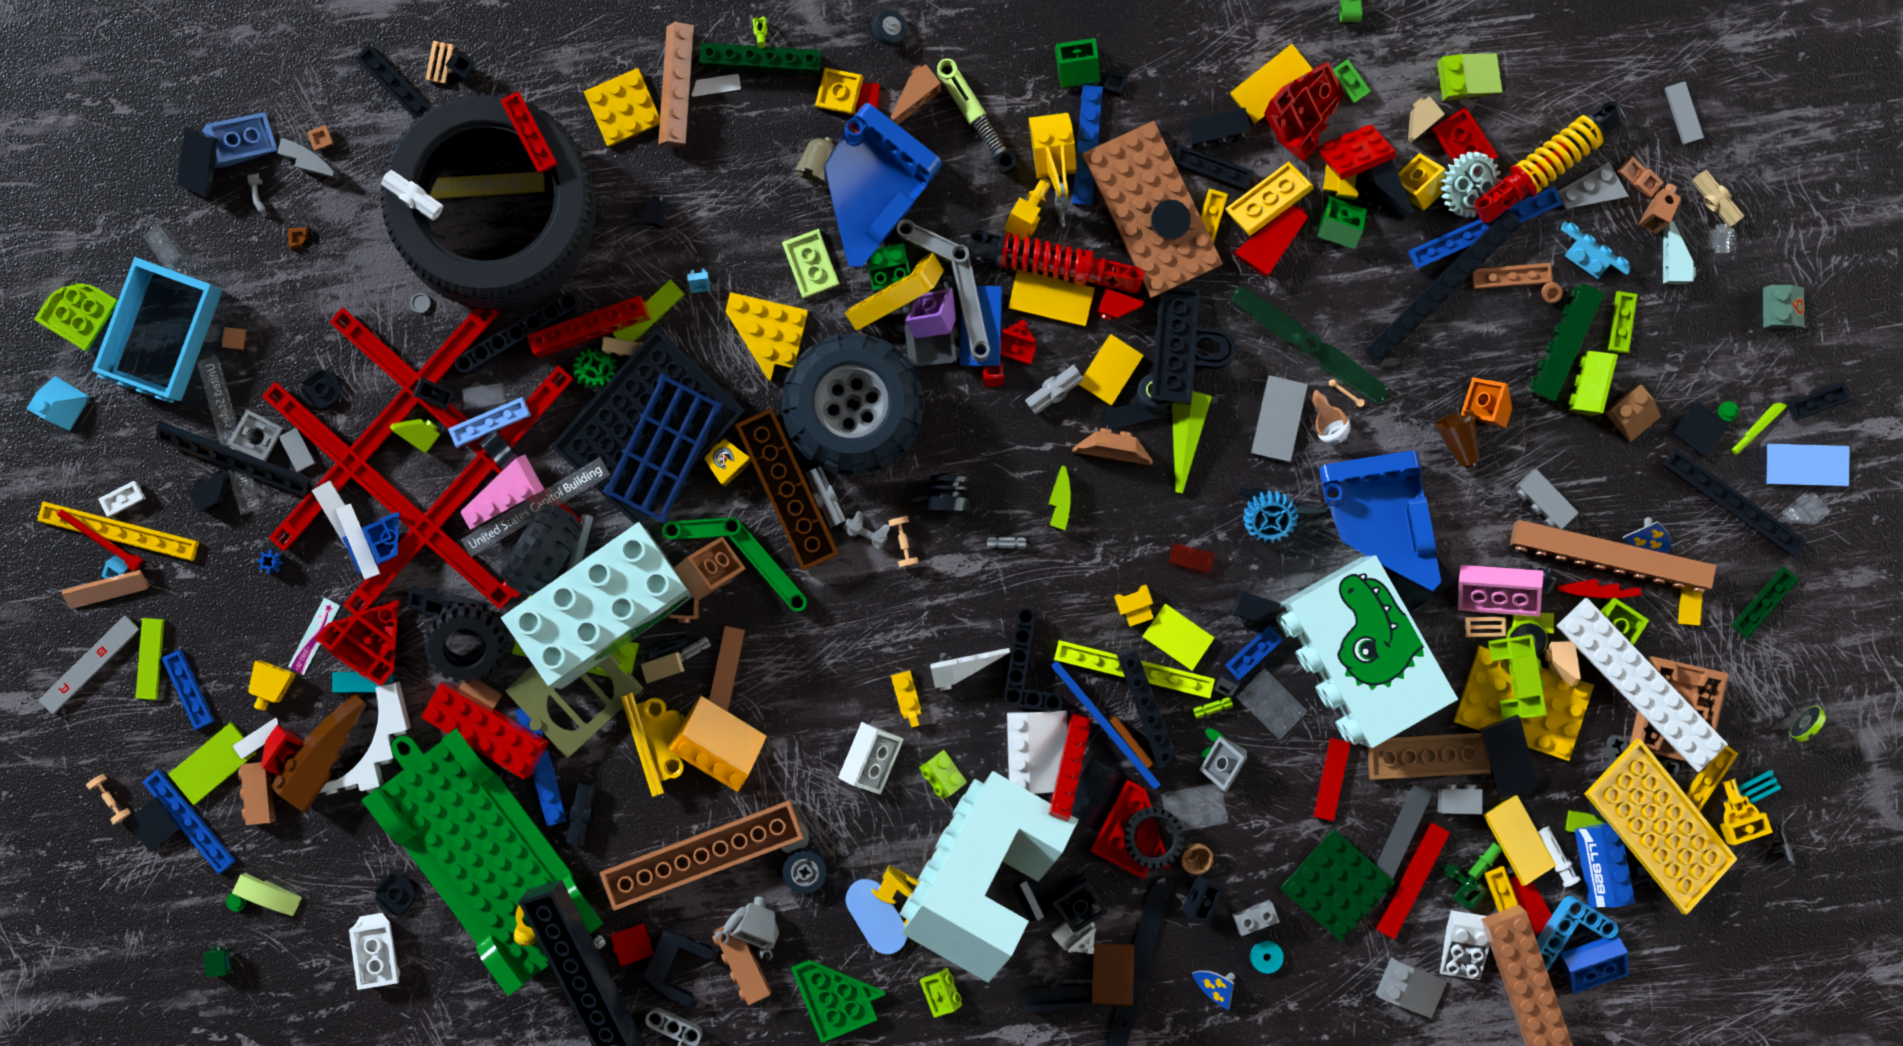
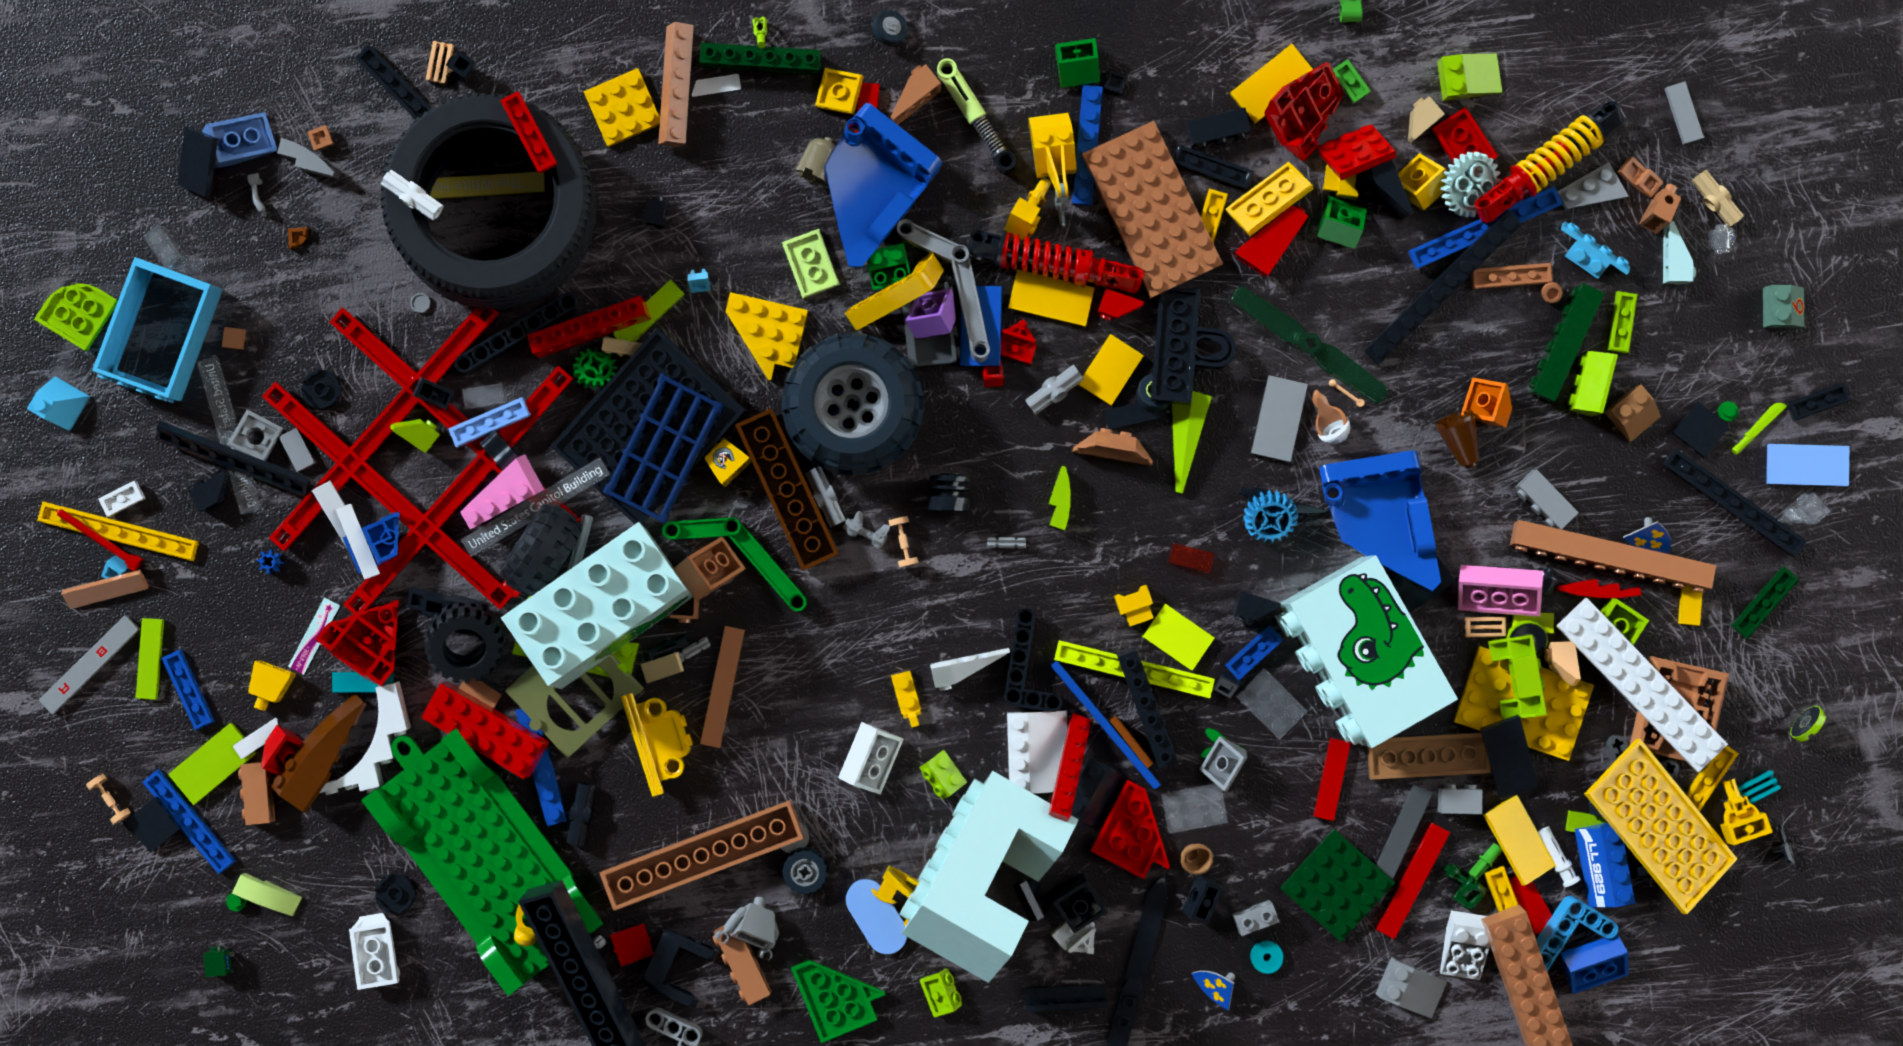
(717, 743): light orange slope -> none
(1113, 975): reddish brown tile -> none
(1170, 219): black tile -> none
(1171, 854): black tyre -> none
(1213, 707): lime axle -> none

